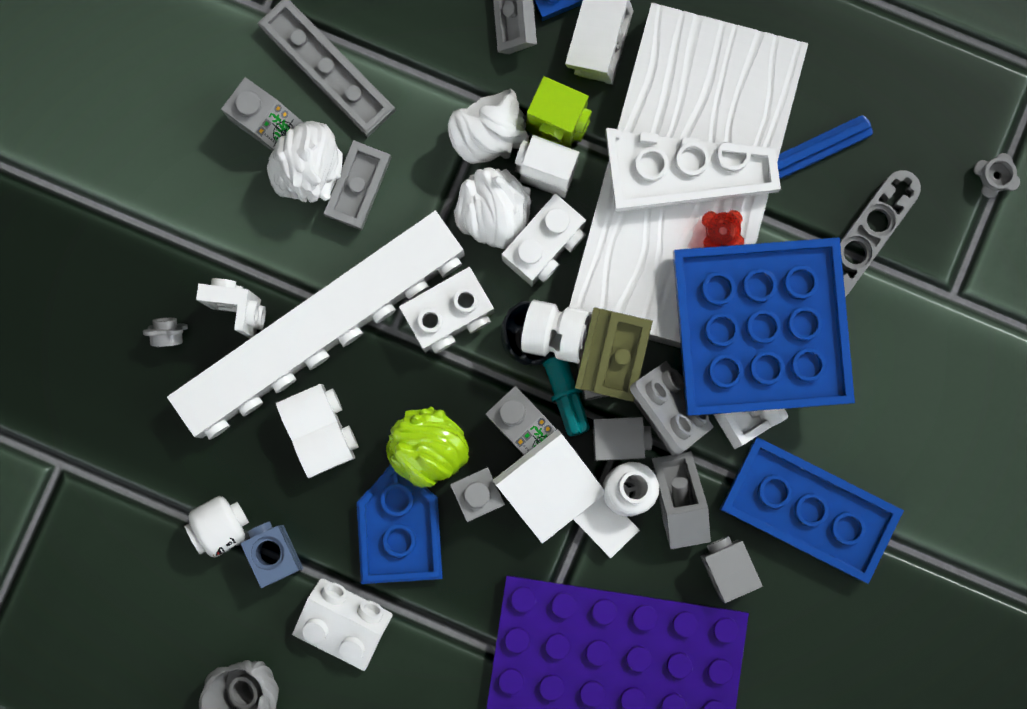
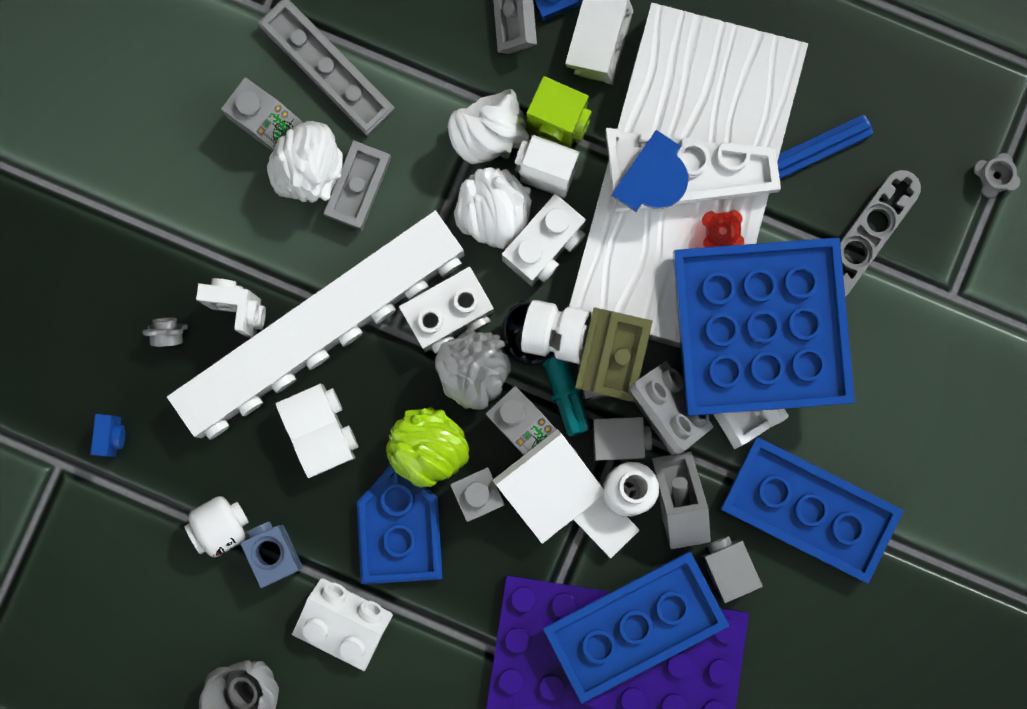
(107, 435): none -> blue plate
(473, 368): none -> light grey hair
(635, 627): none -> blue plate
(655, 177): none -> blue piece

